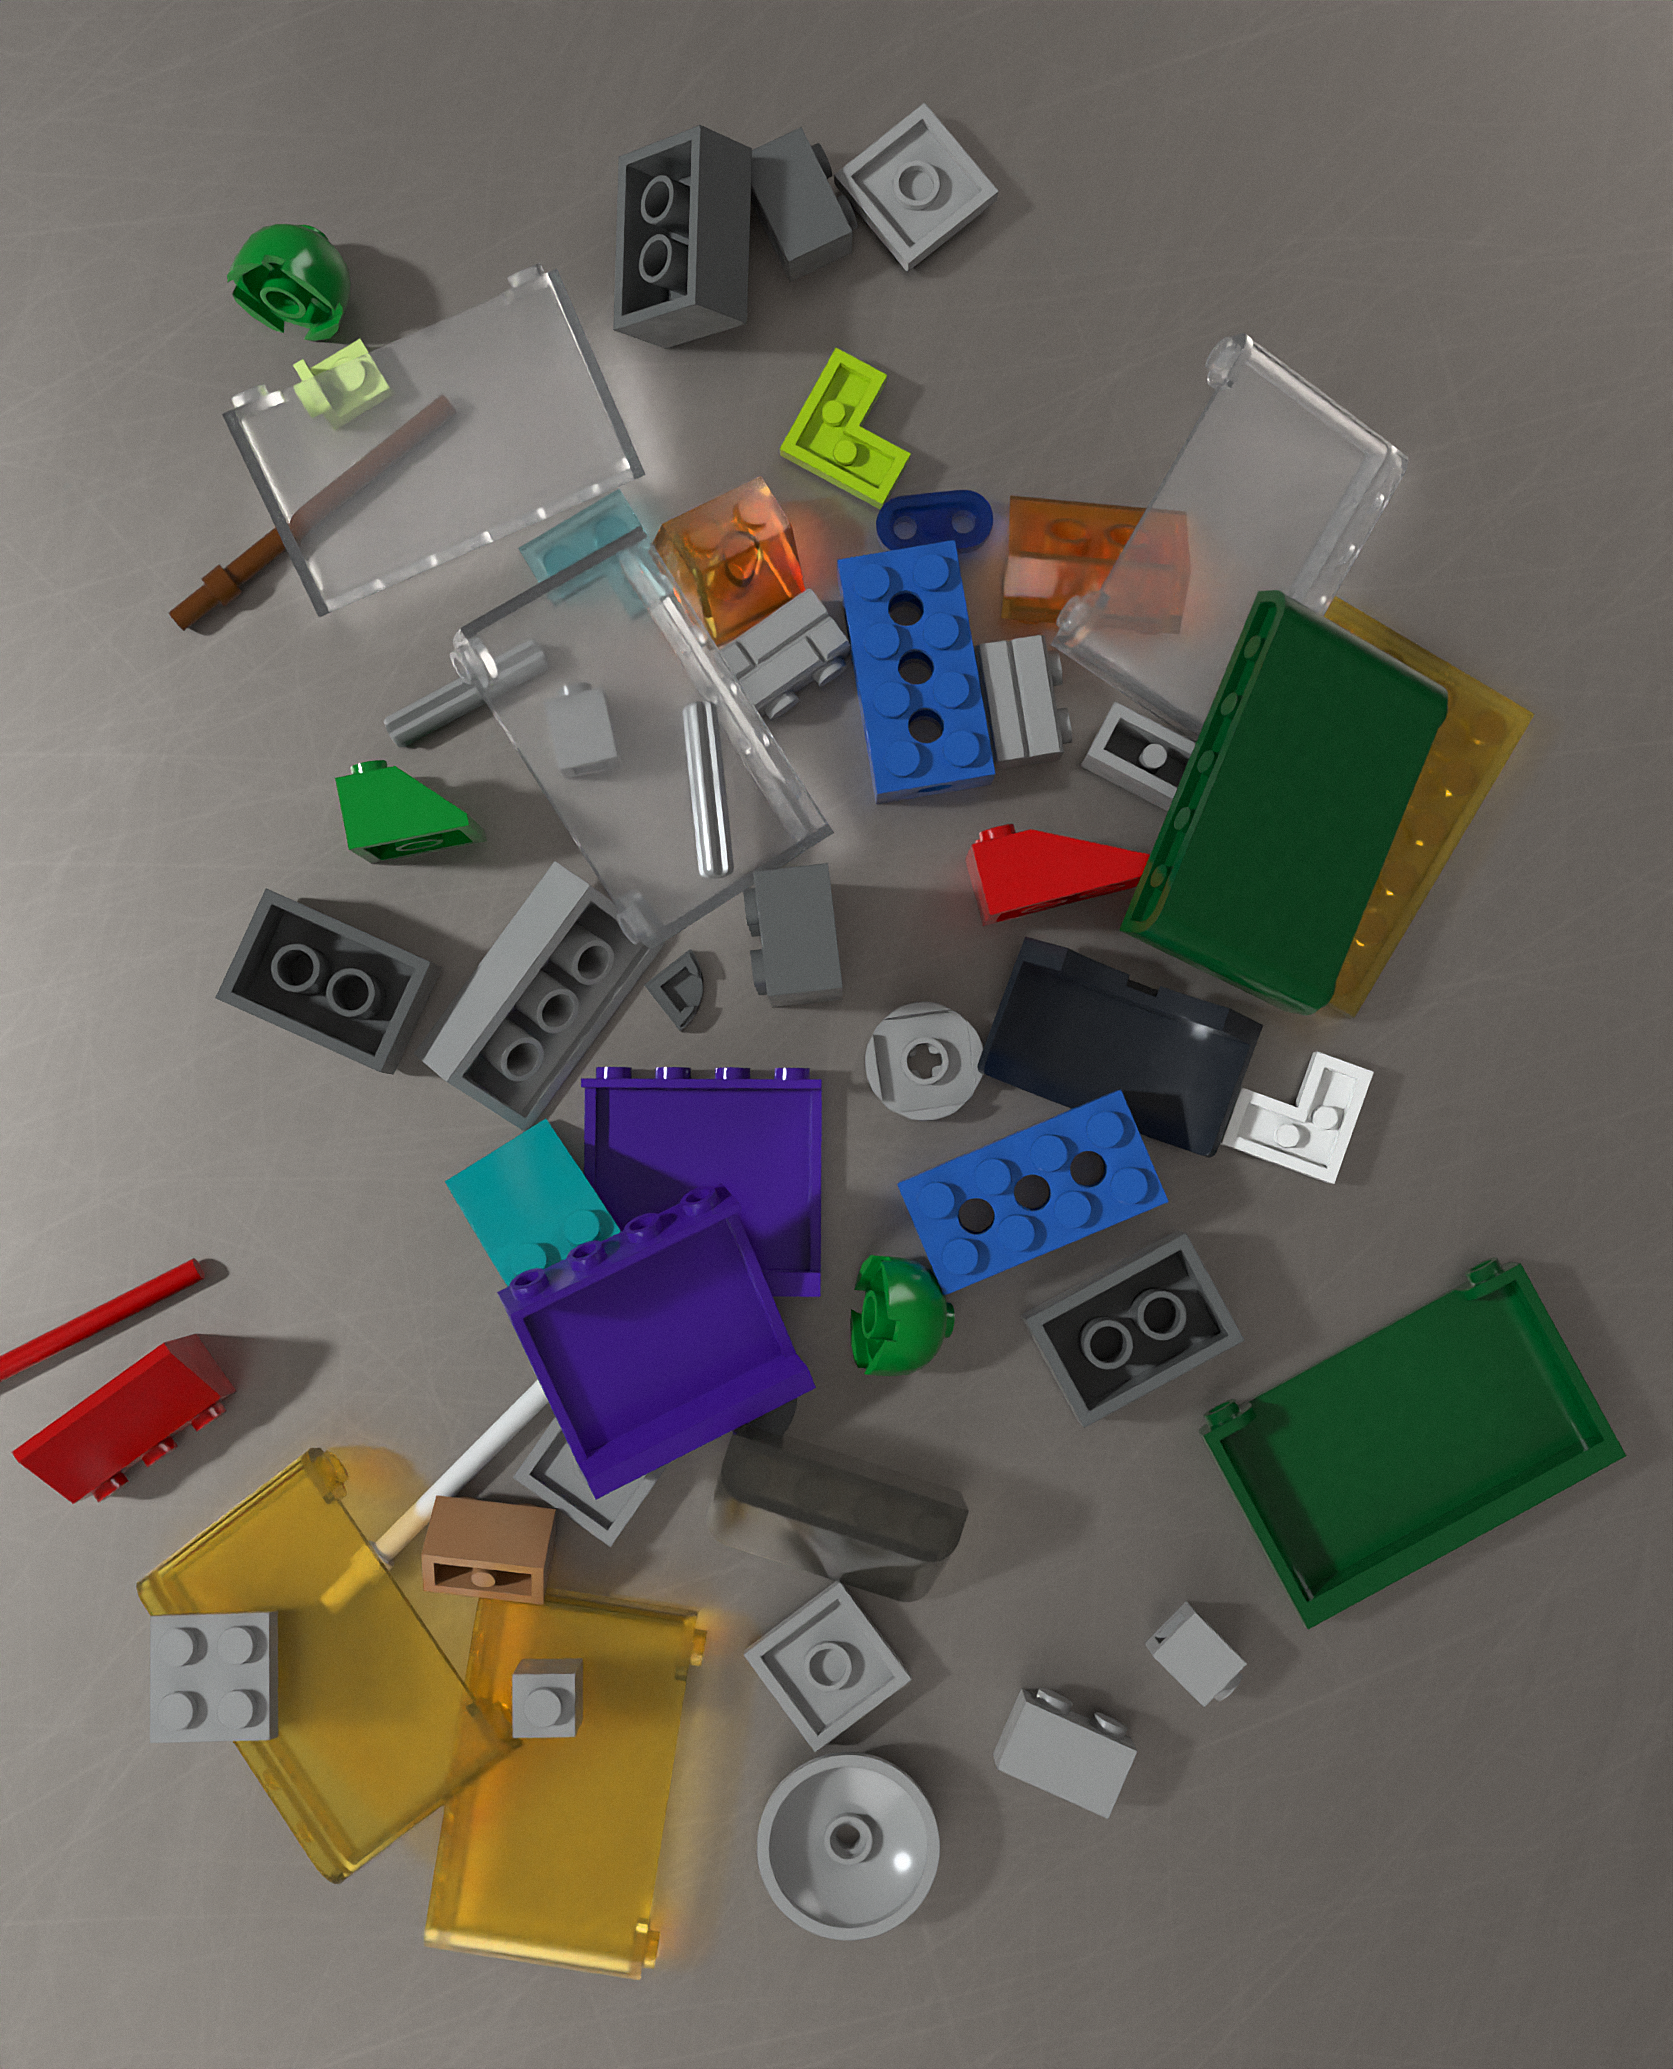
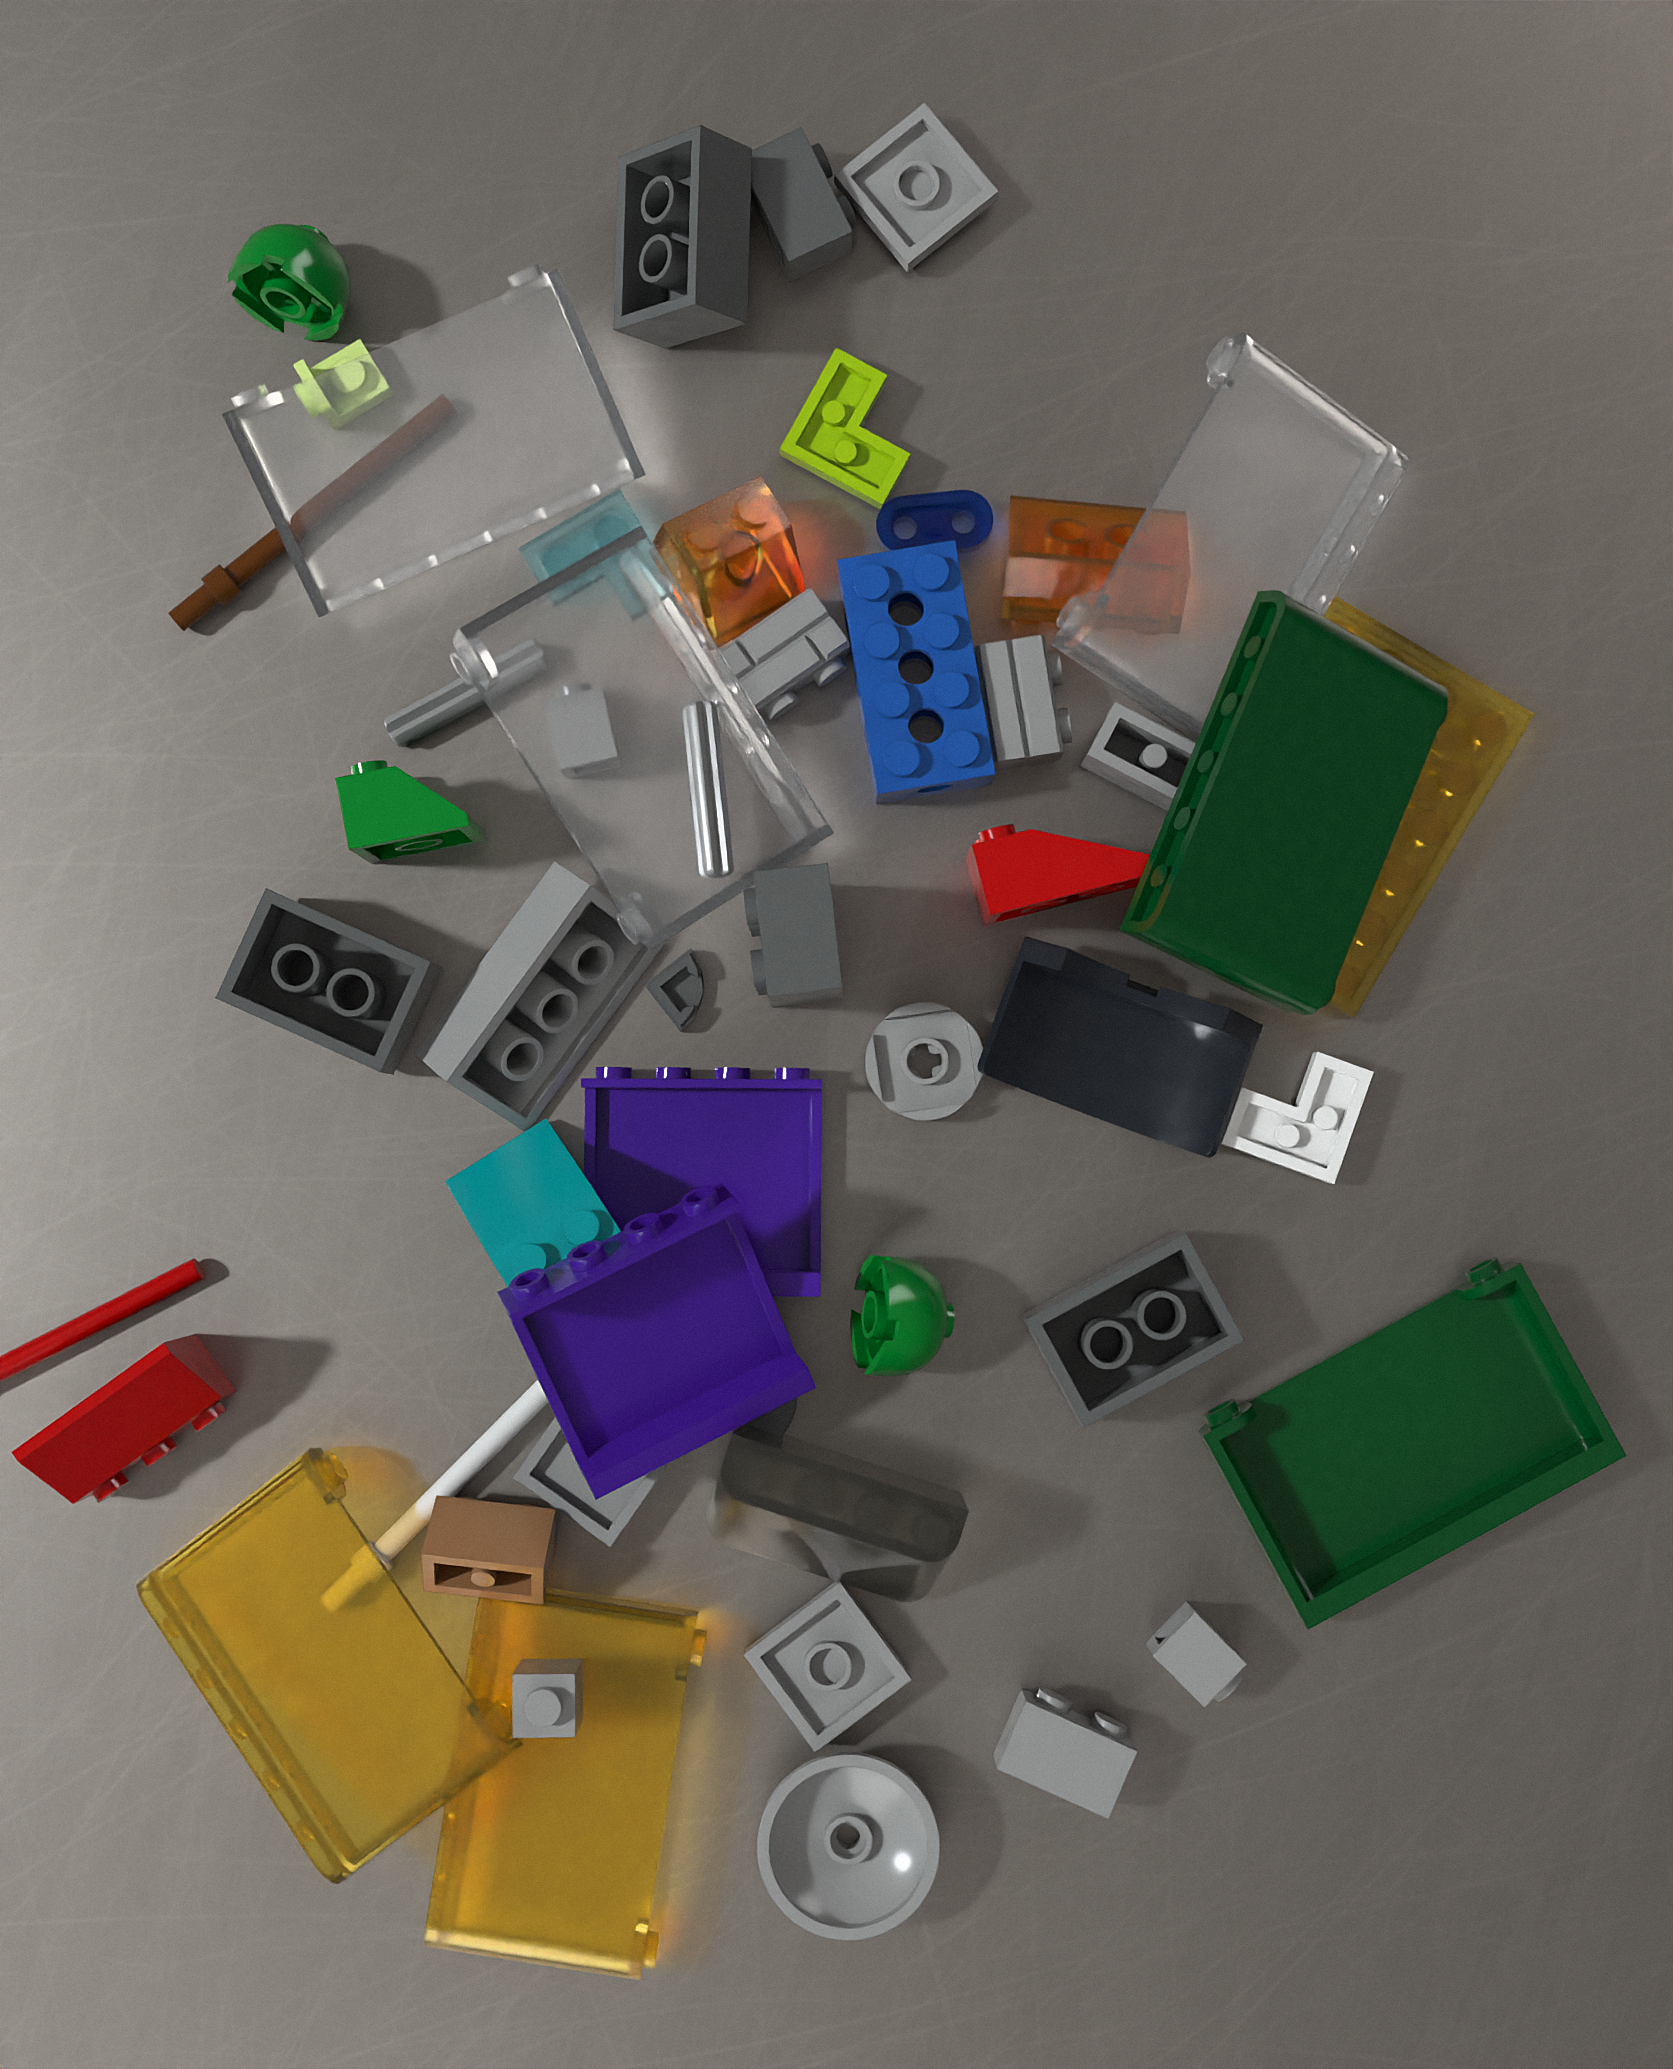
(214, 1677): light grey plate -> none
(1020, 1232): blue brick -> none

